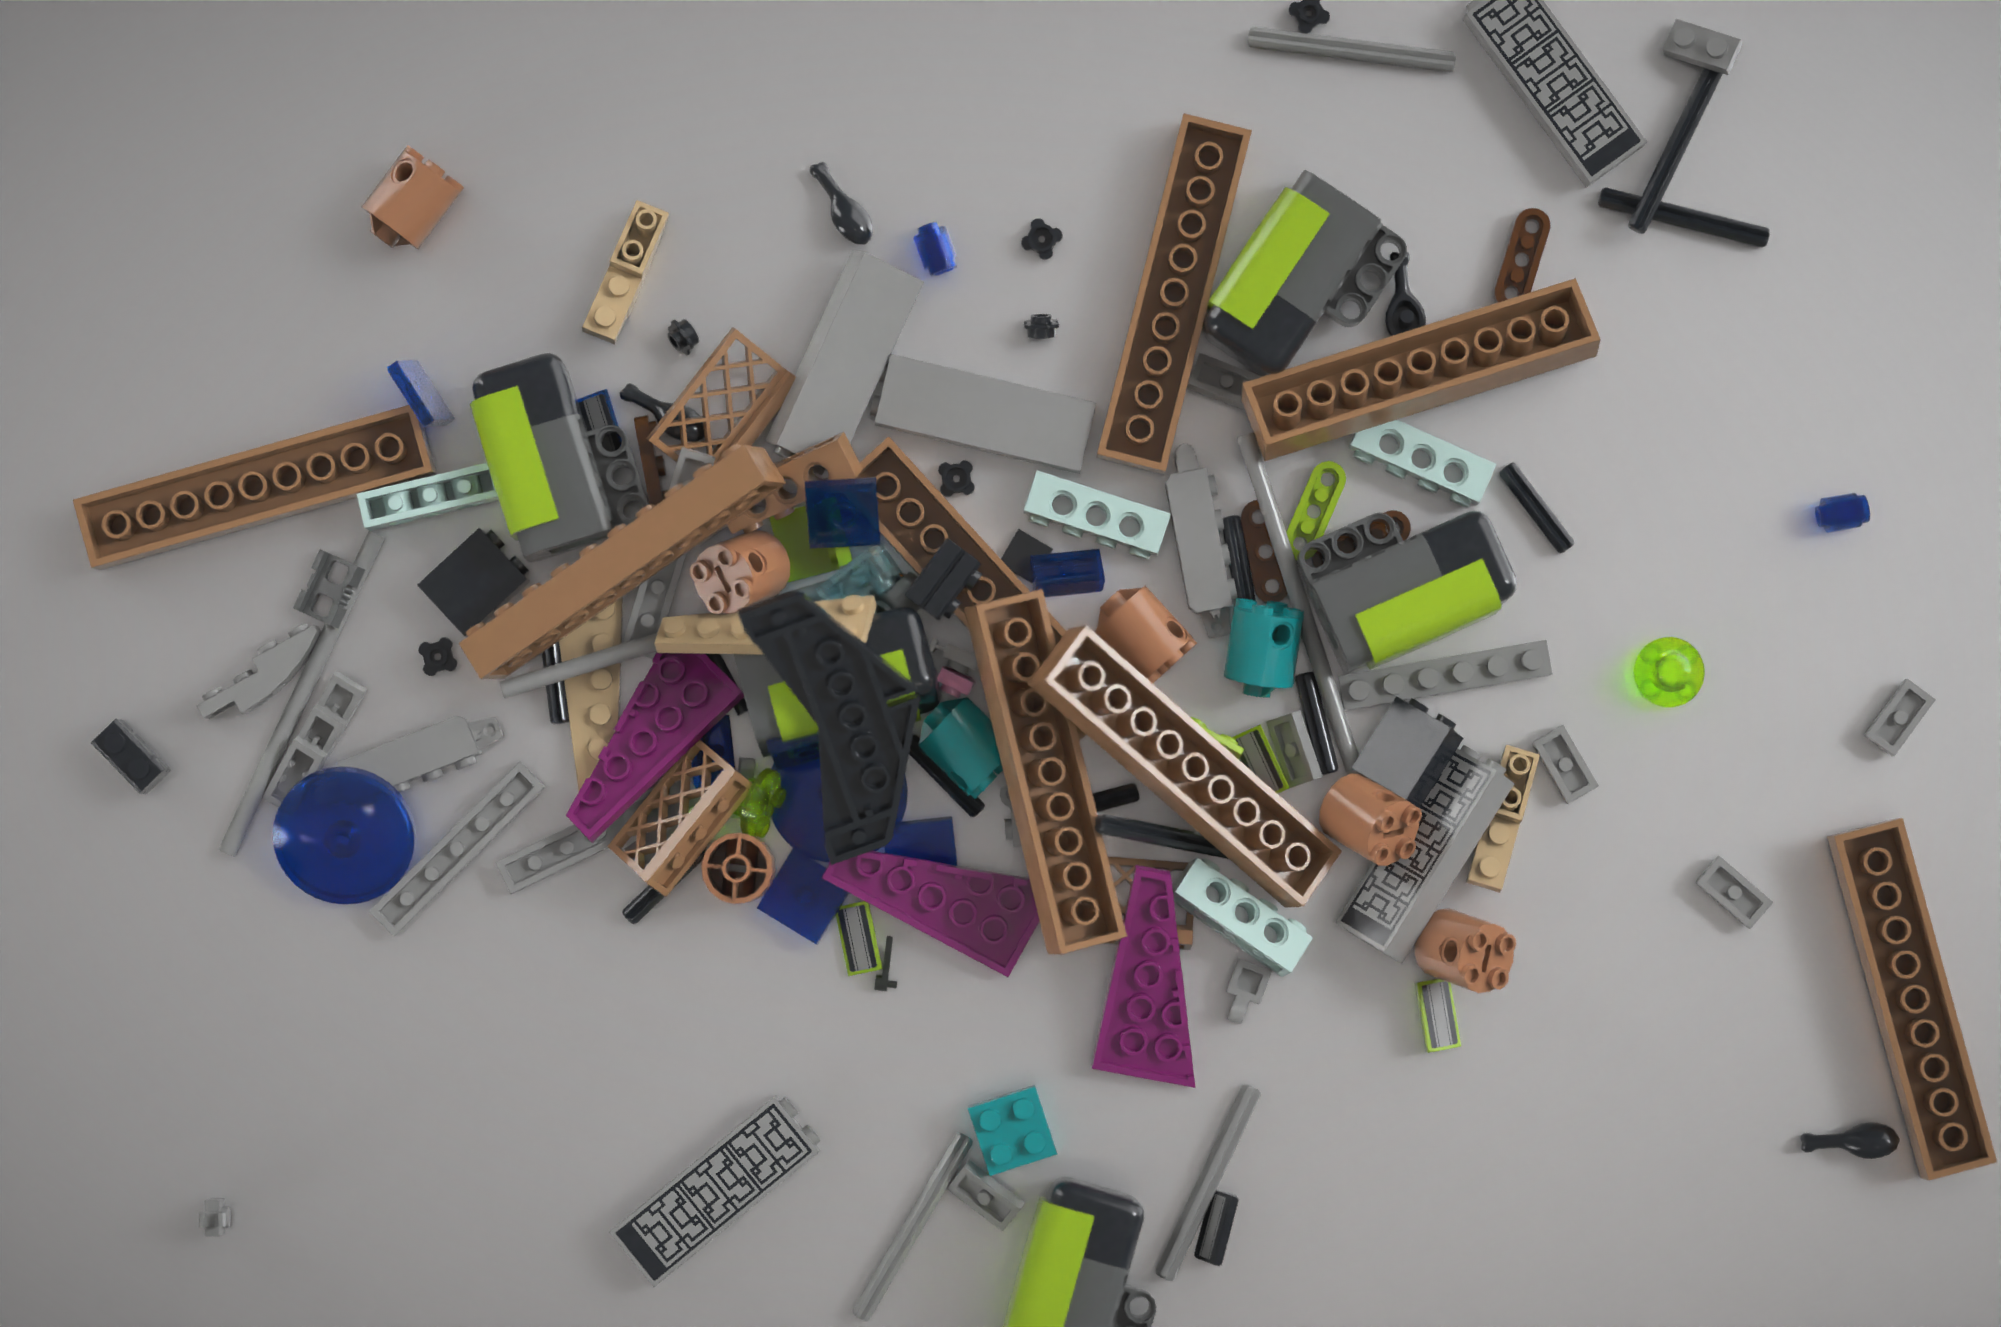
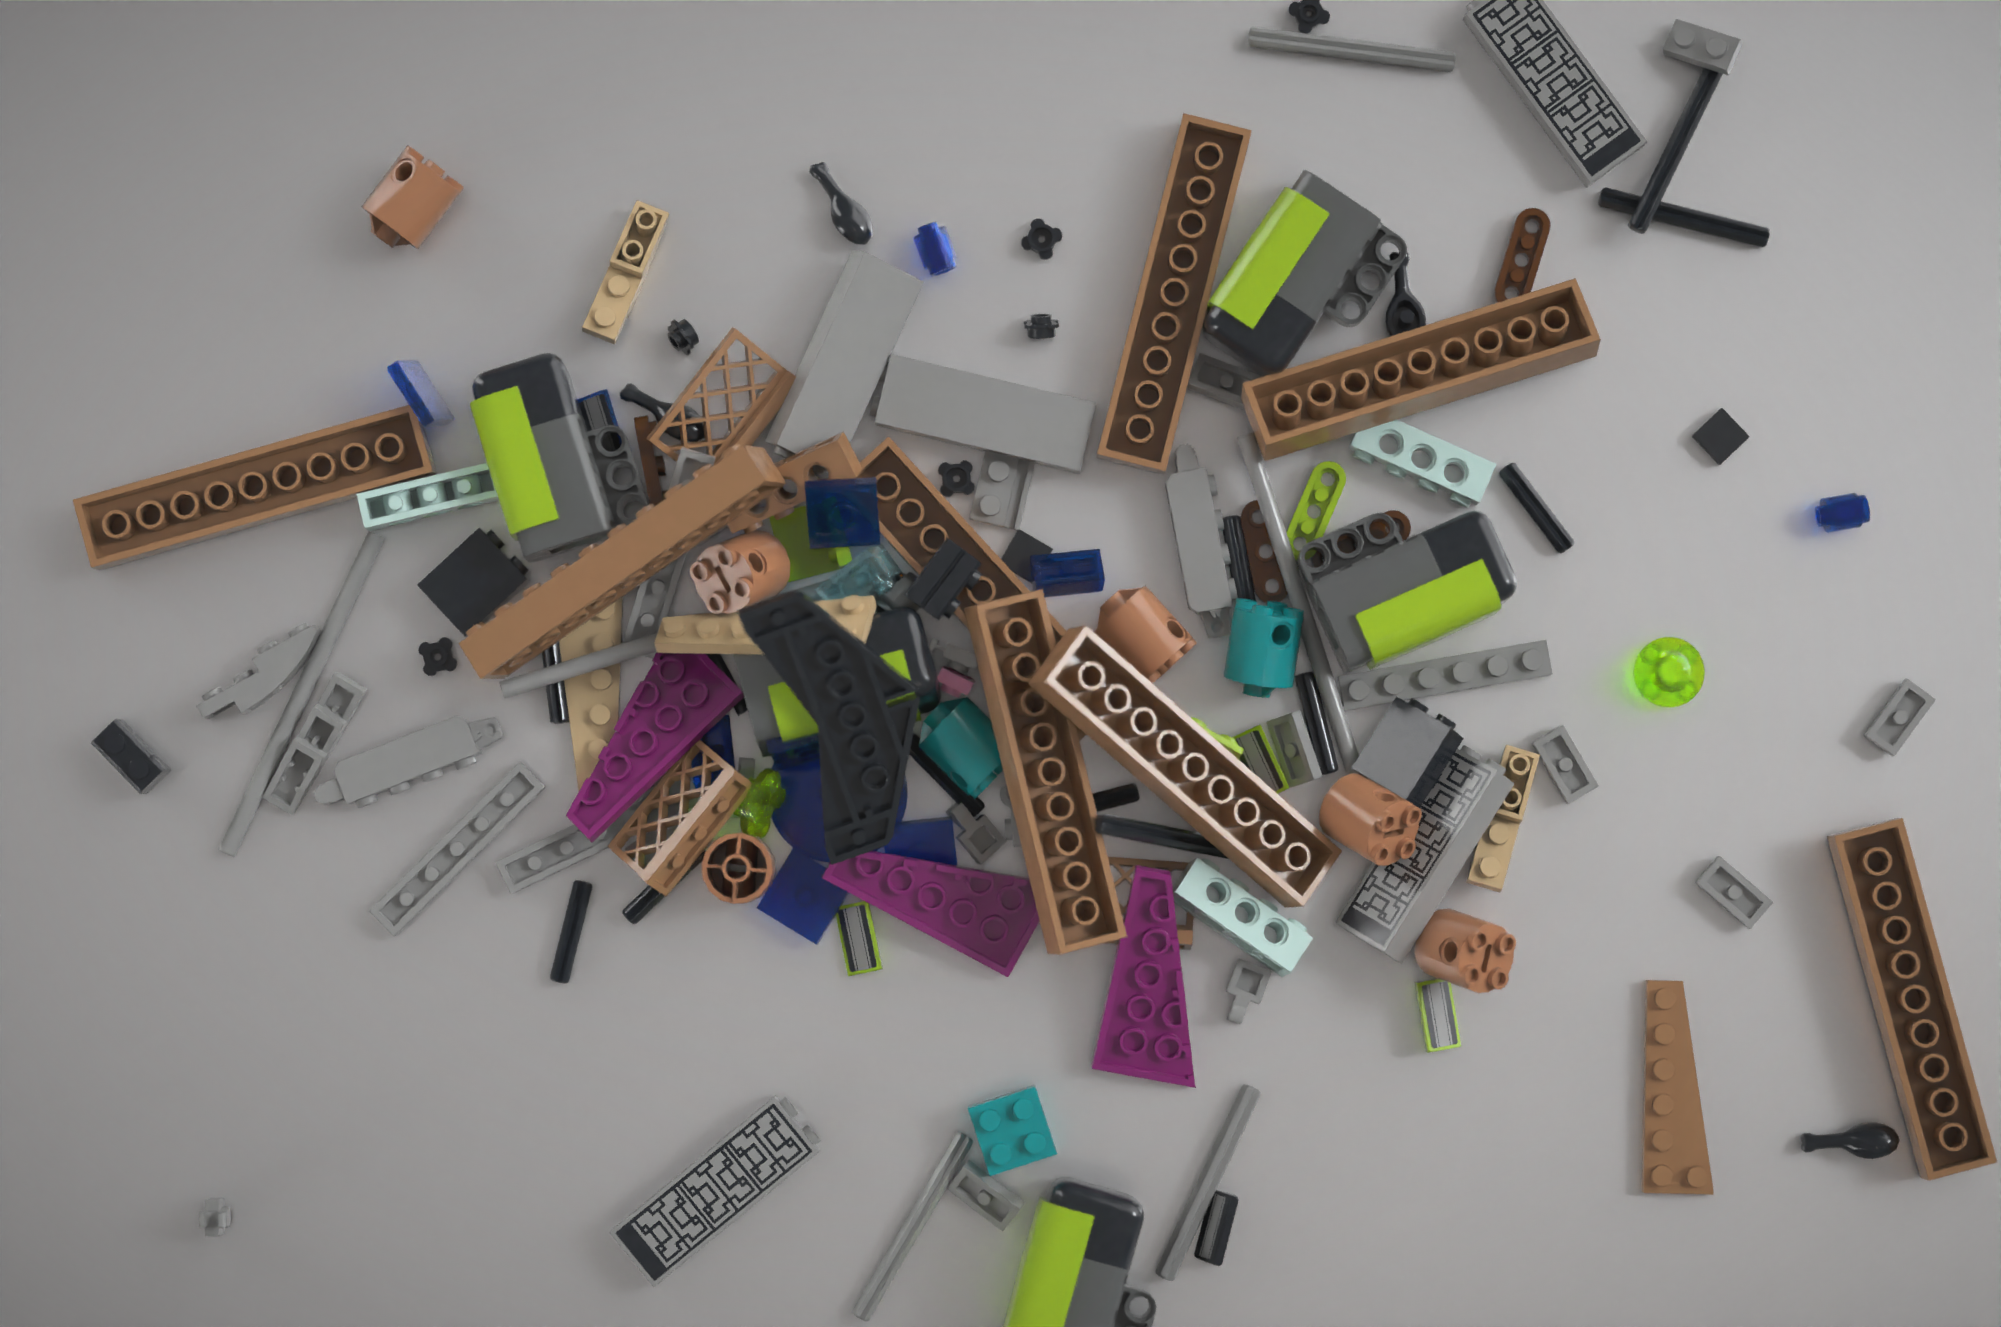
(319, 584): dark grey piece -> none
(344, 835): clear blue dish -> none
(571, 931): none -> black axle
(882, 981): pearl dark grey piece -> none
(978, 836): none -> light grey plate
(1002, 490): none -> light grey plate
(1049, 487): light aqua brick -> none
(1673, 1124): none -> medium nougat wing
(1720, 436): none -> black piece

